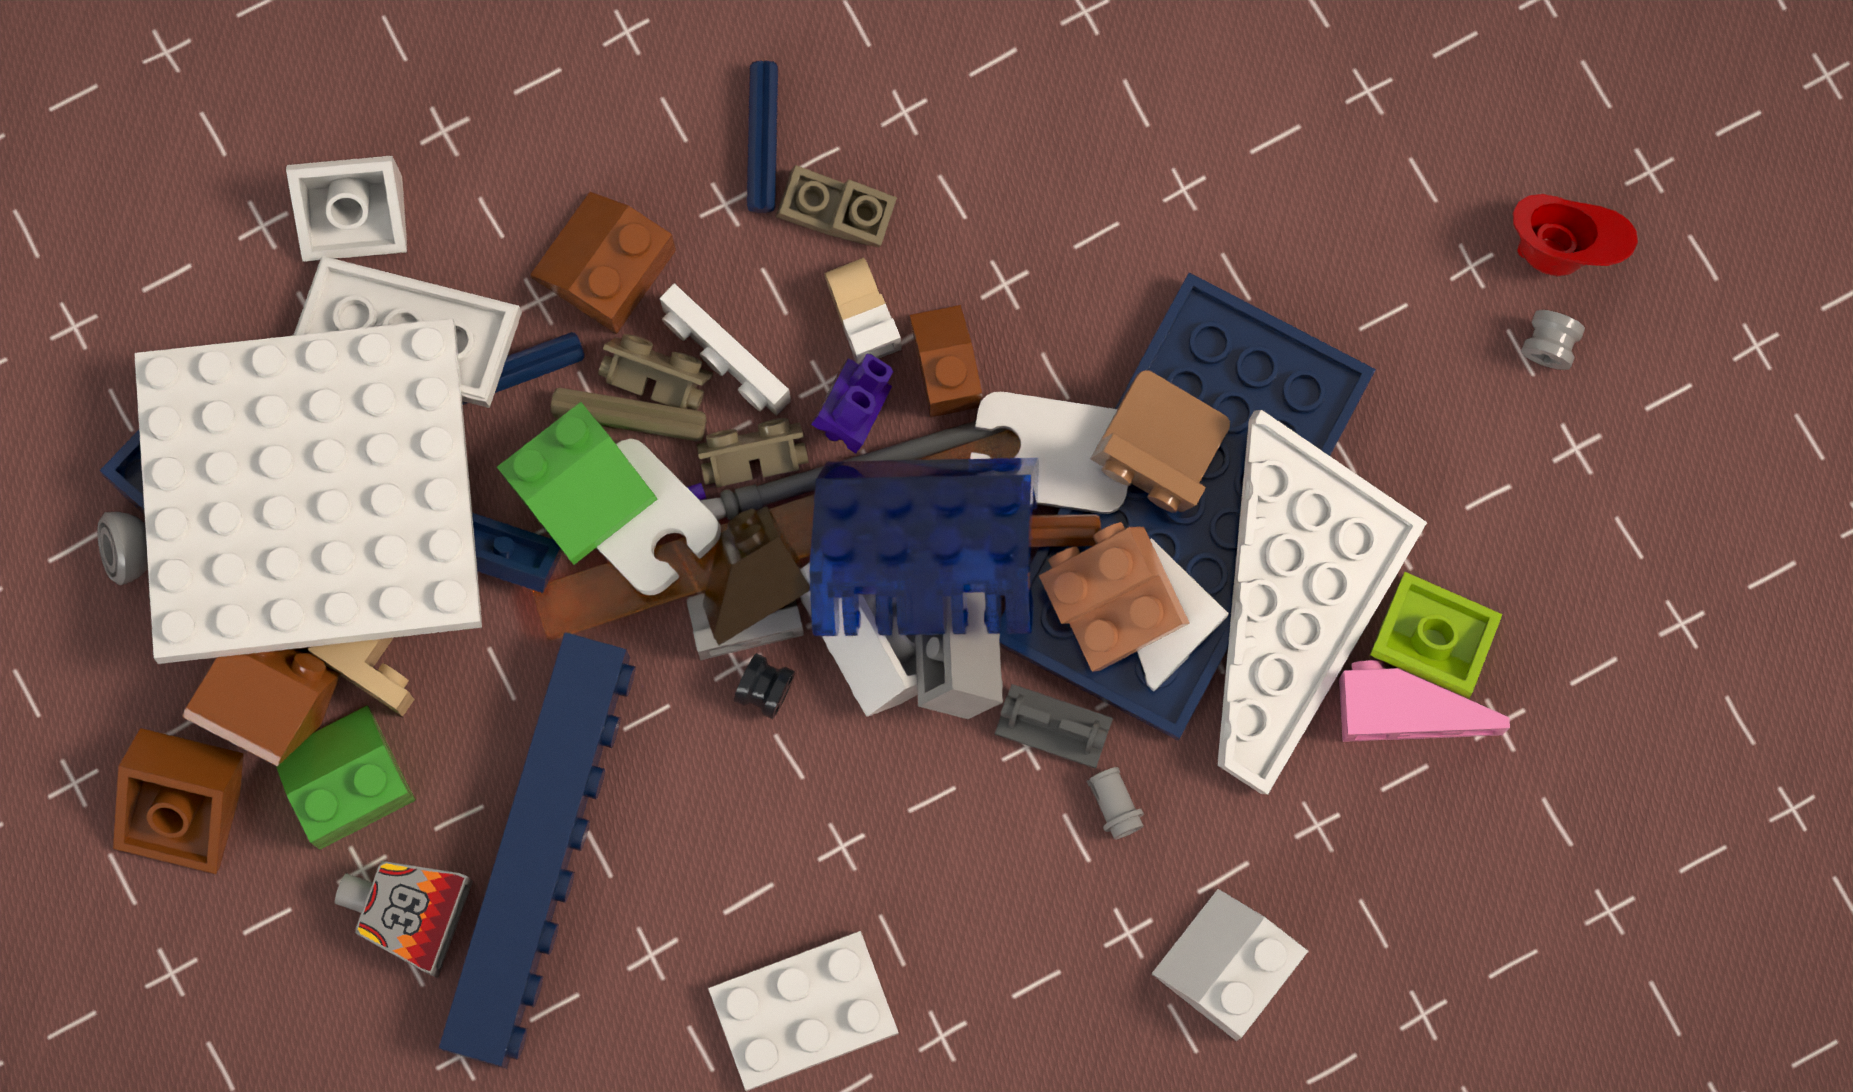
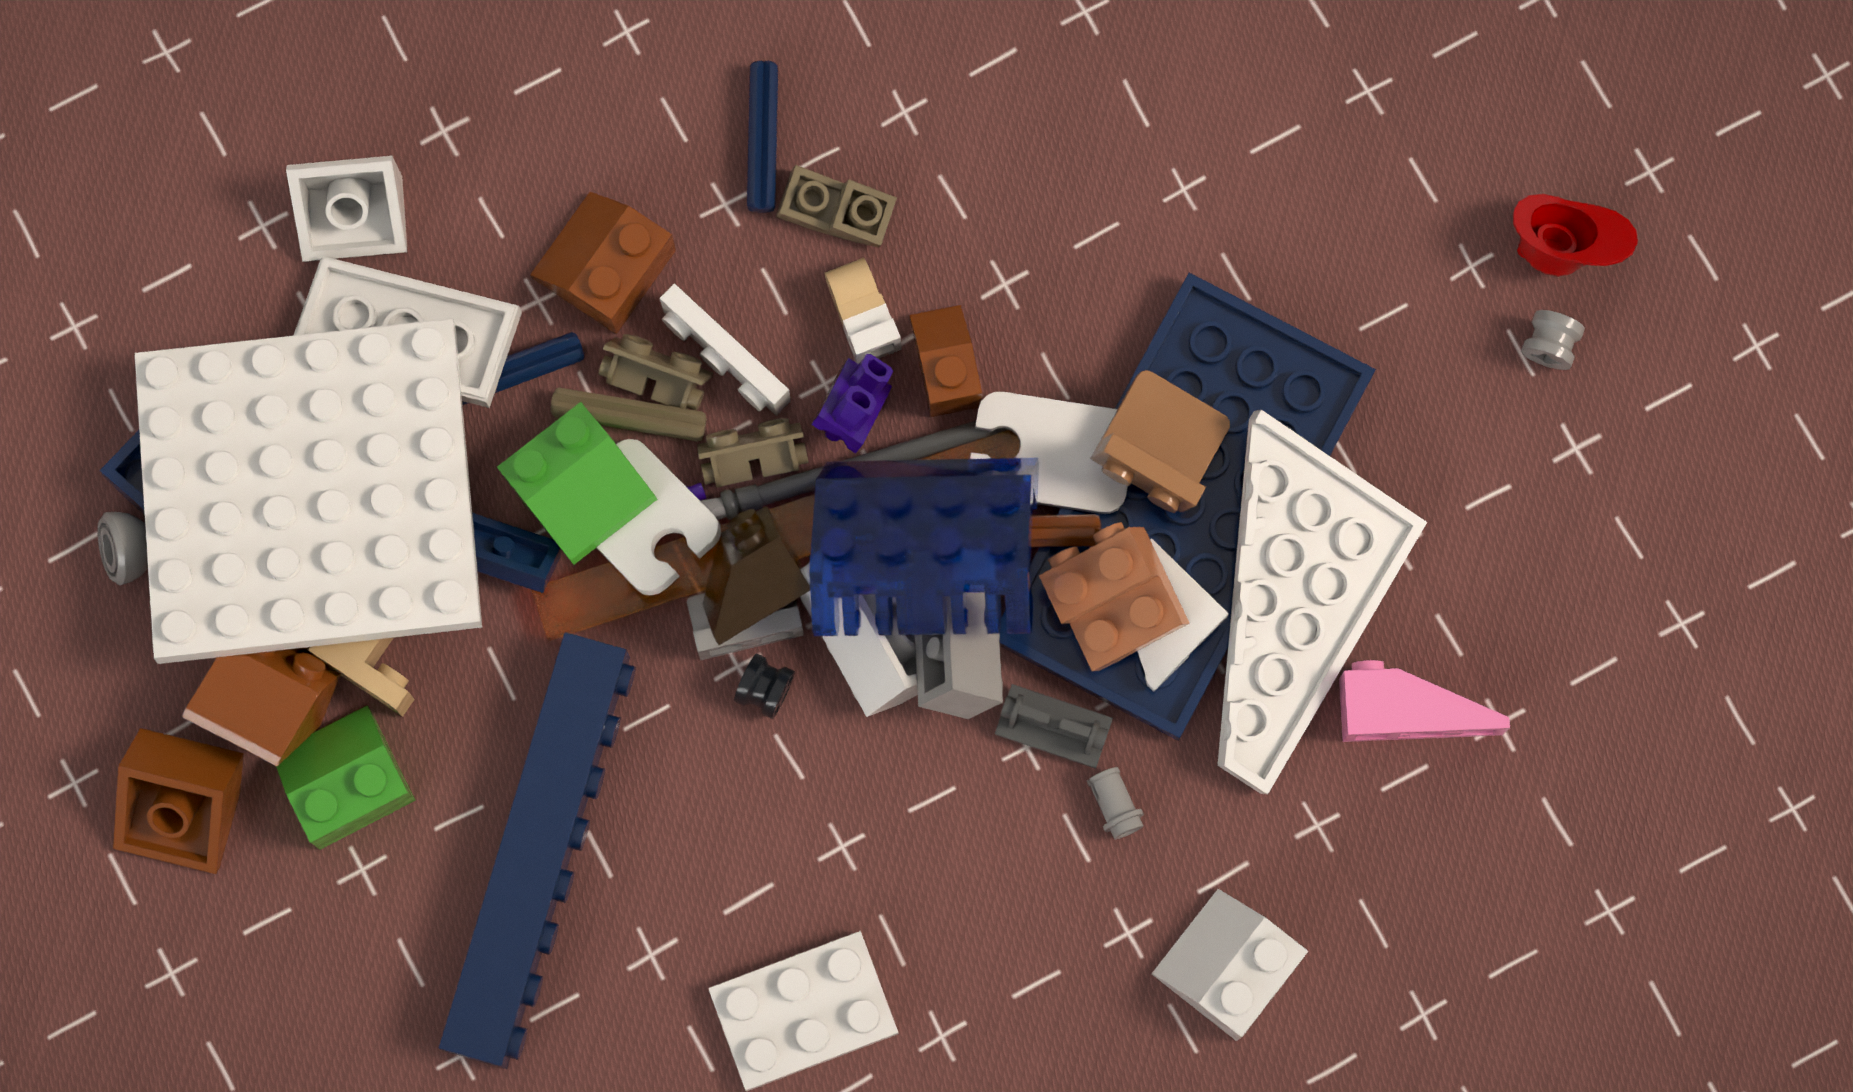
(408, 911): torso -> none
(1436, 635): lime slope -> none

